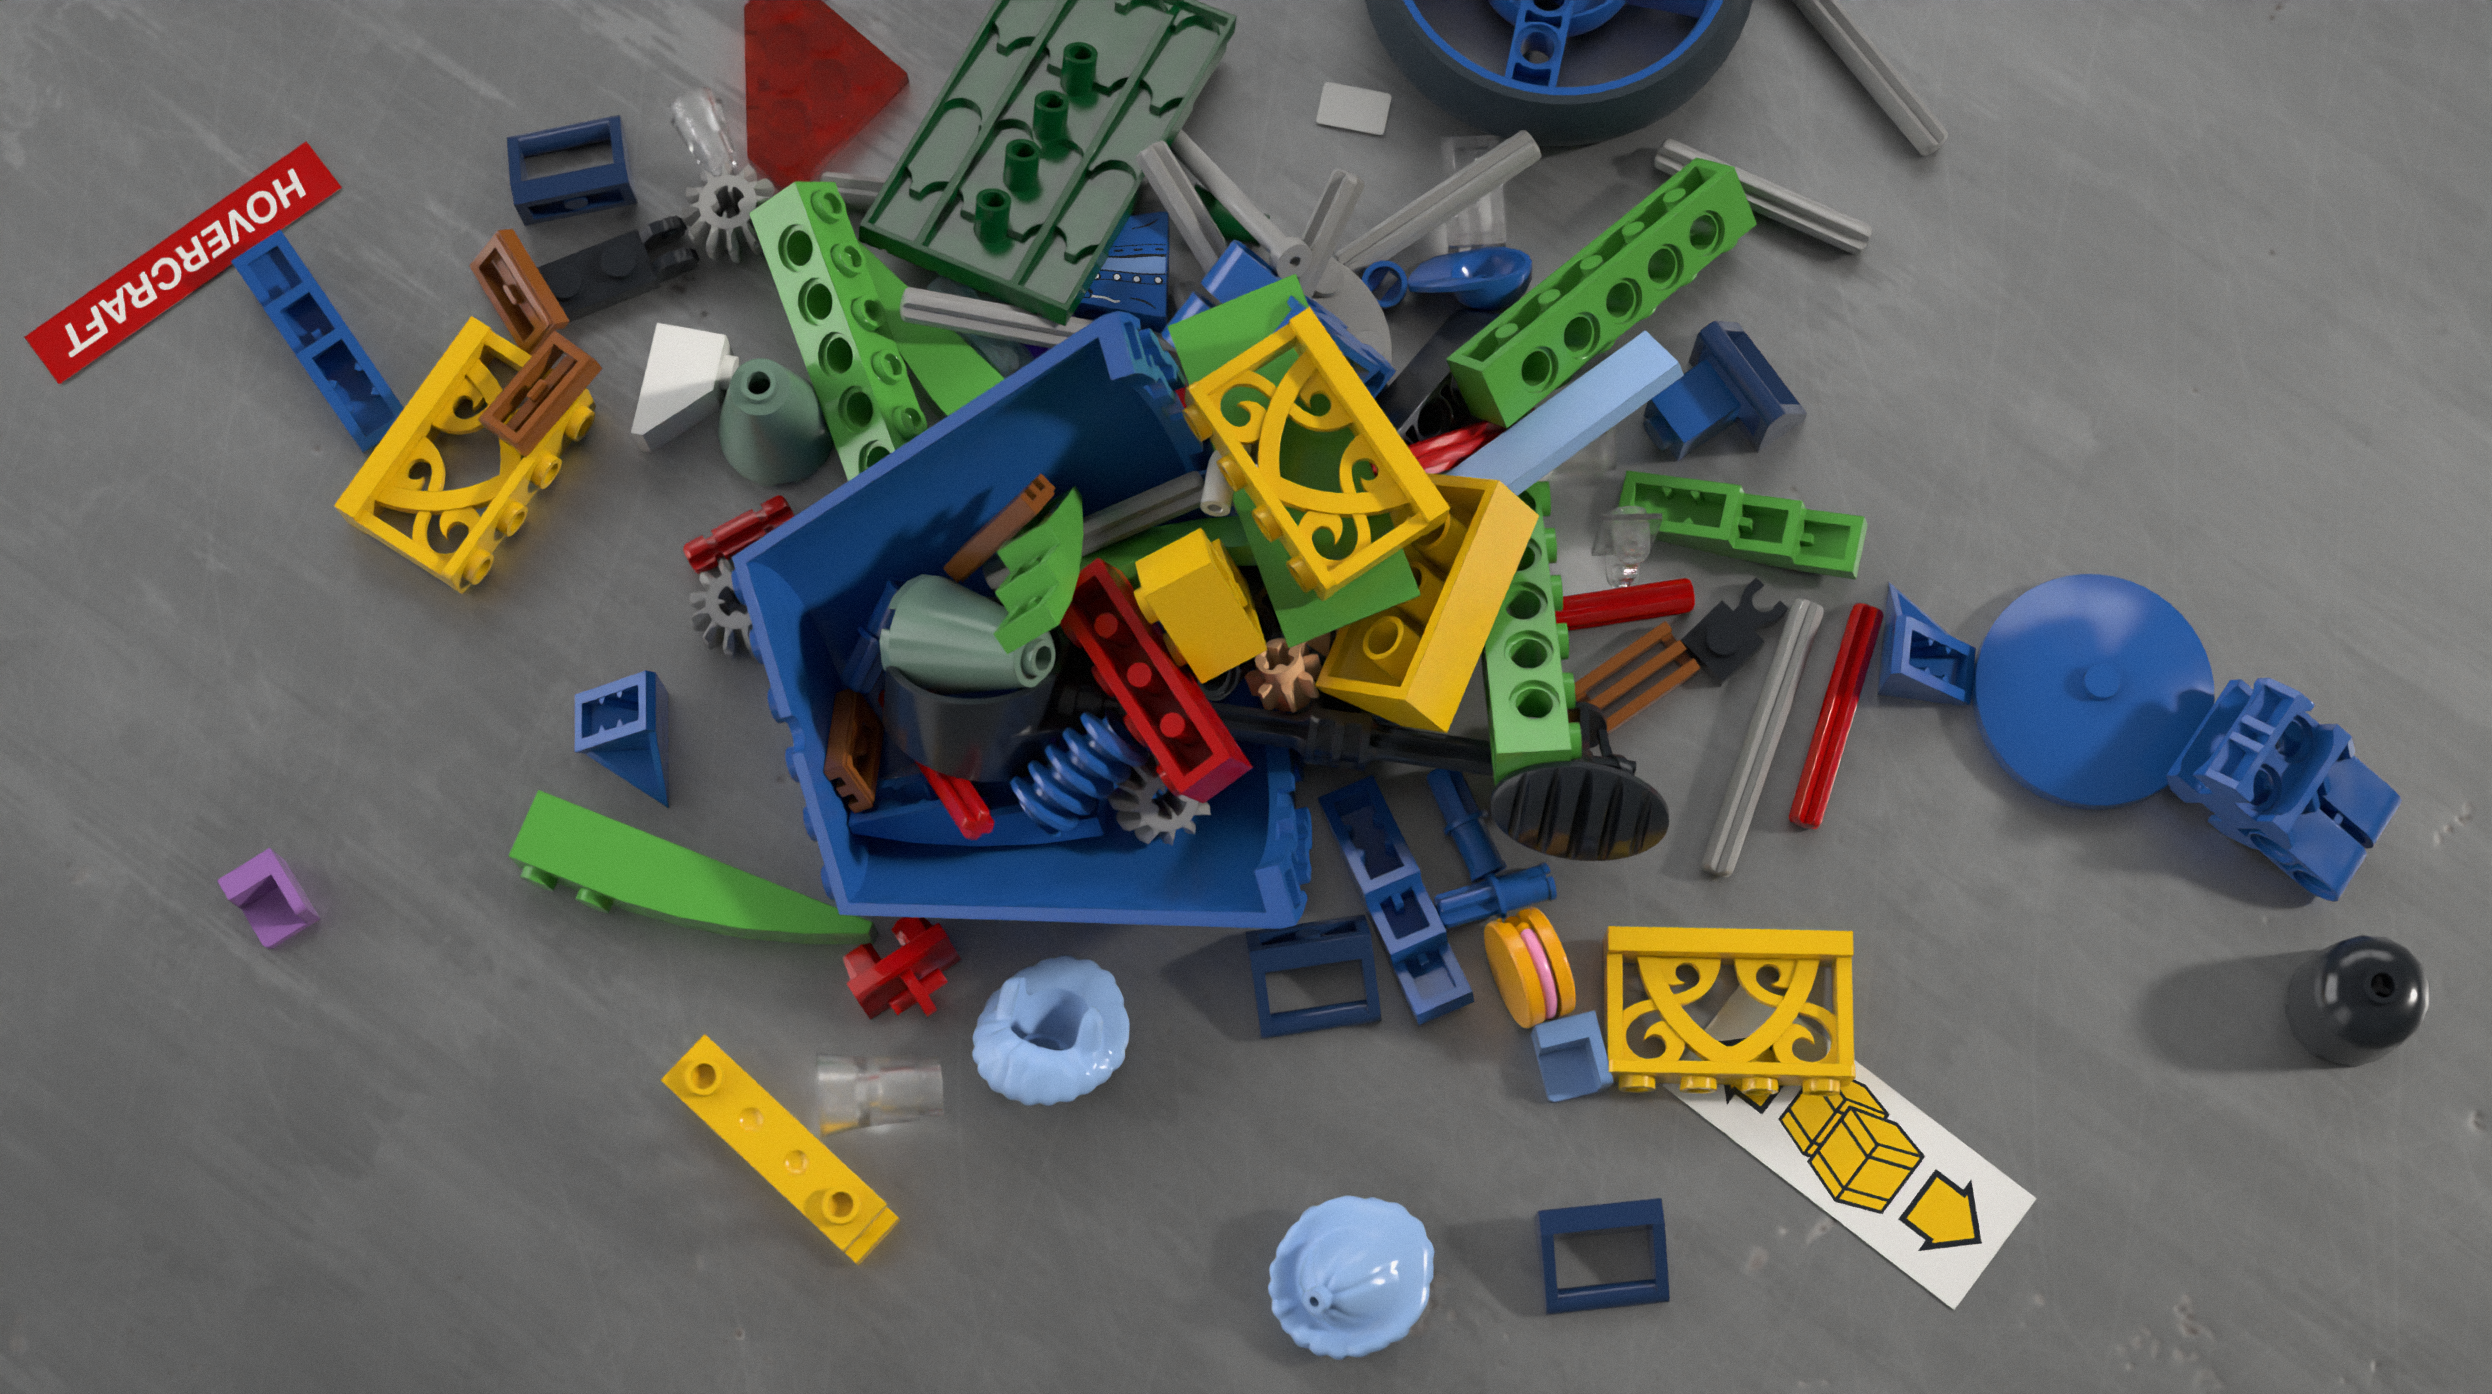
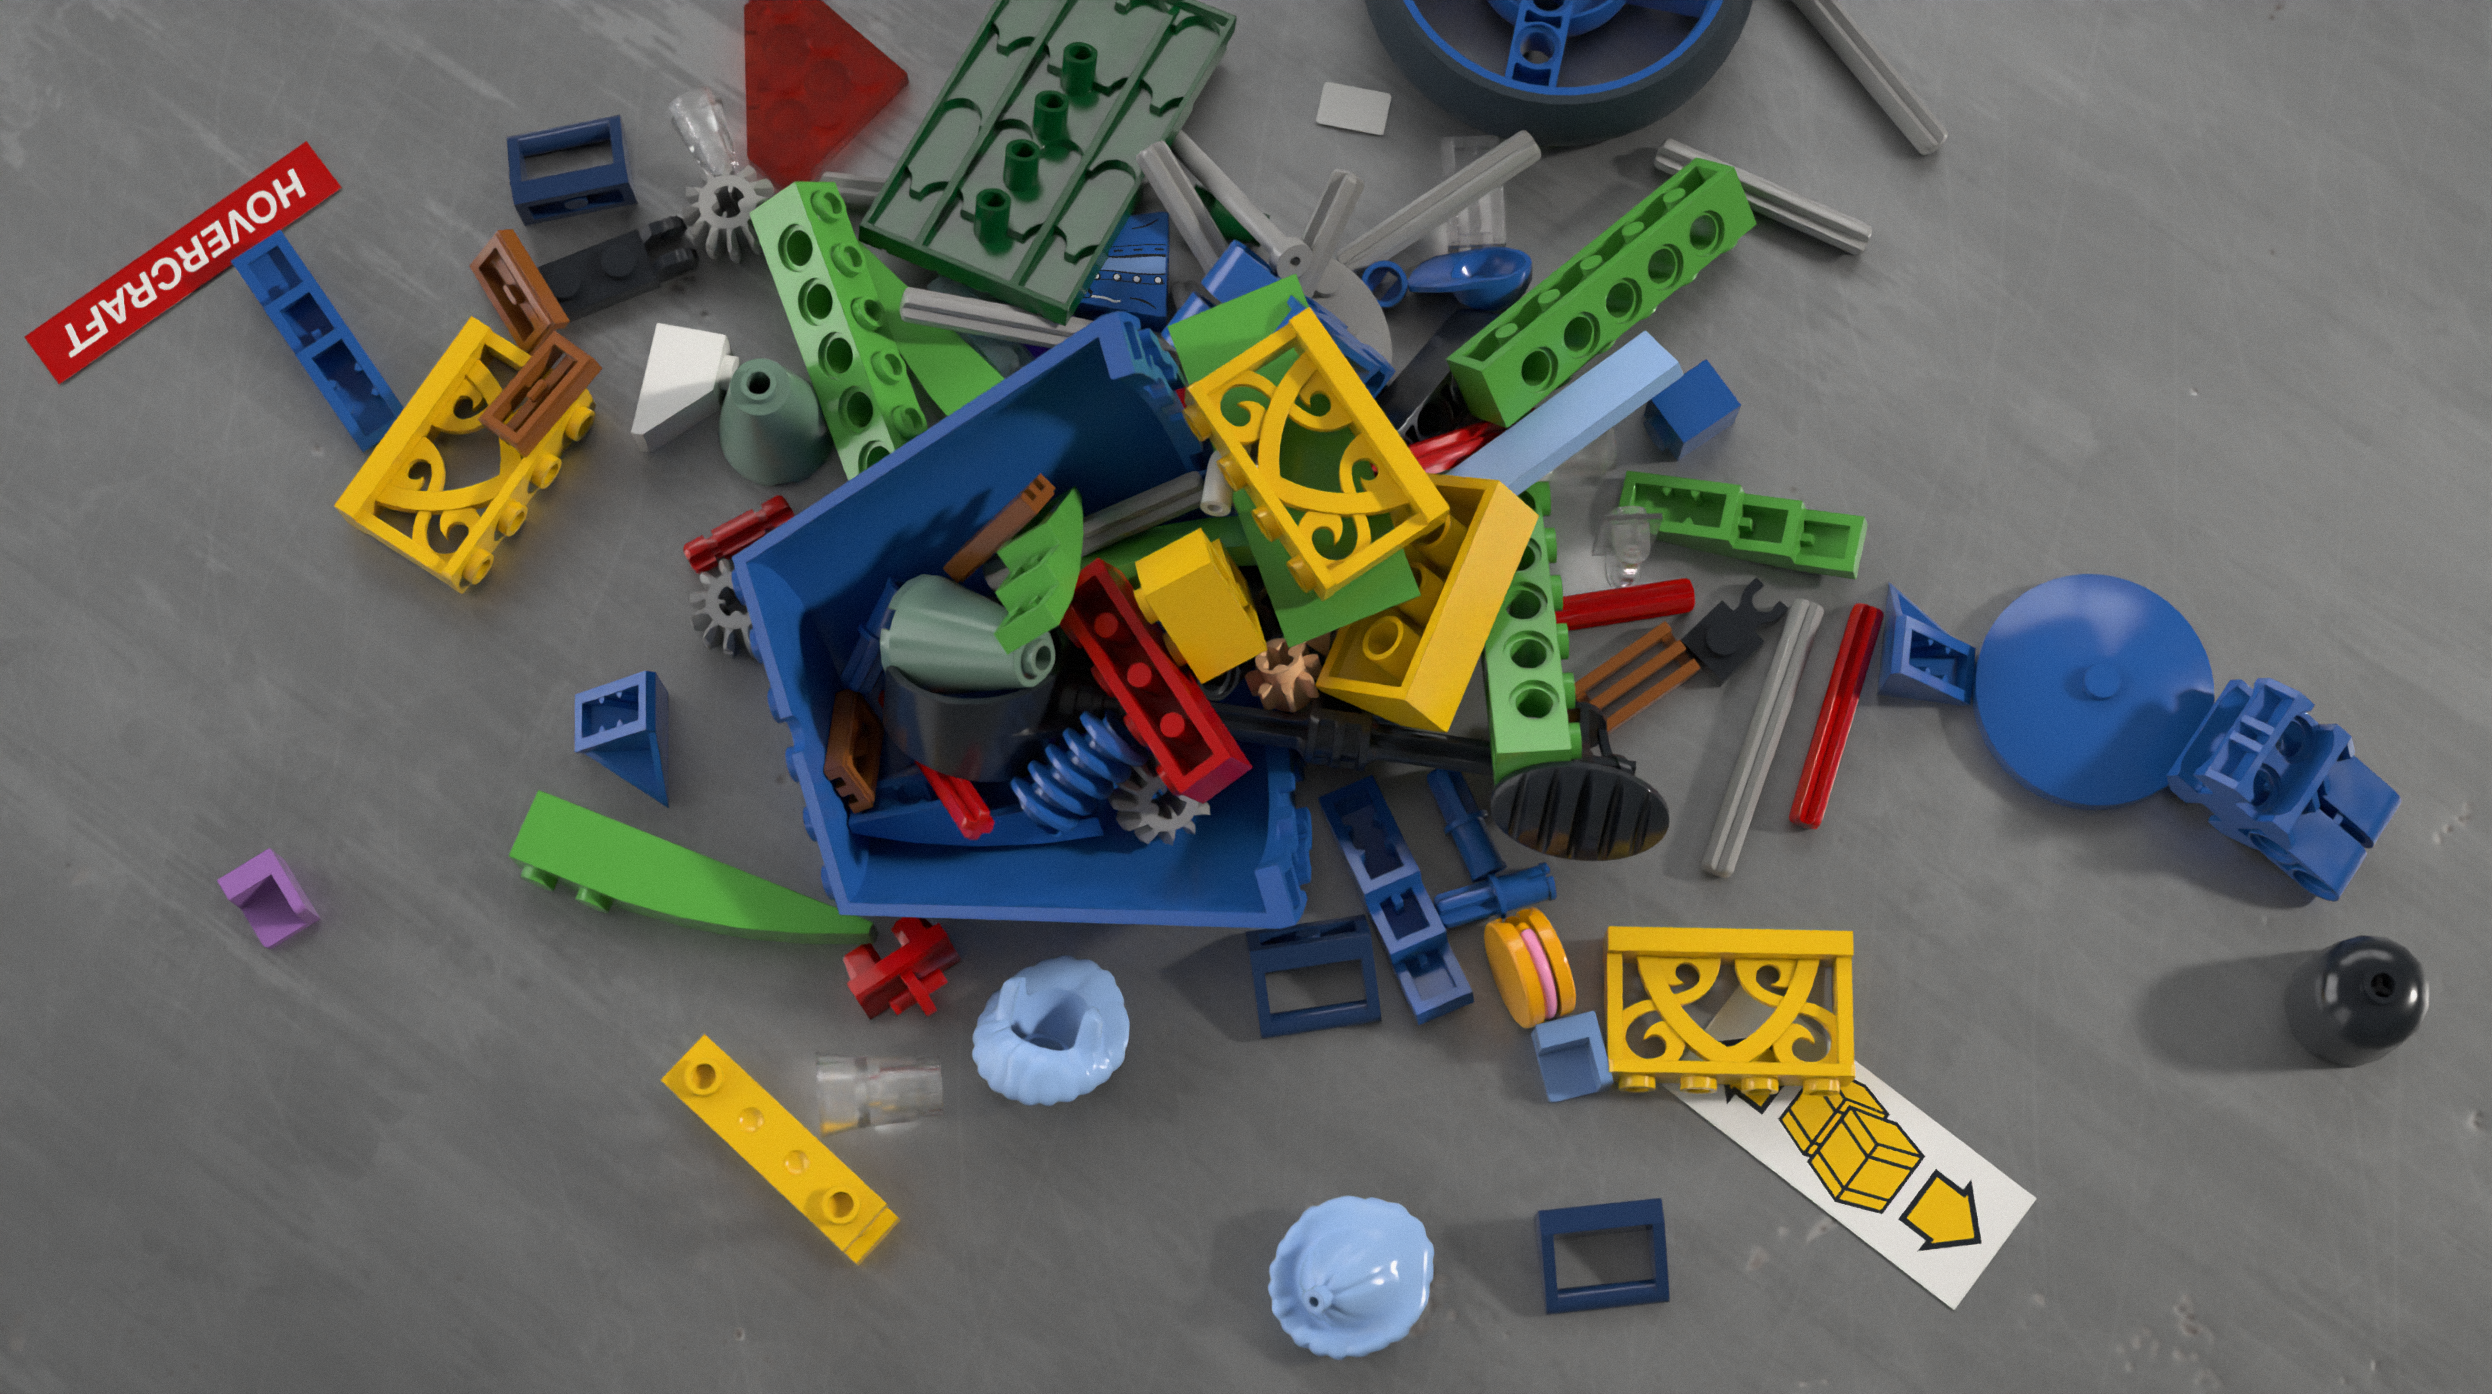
(1766, 402): dark blue tile -> none

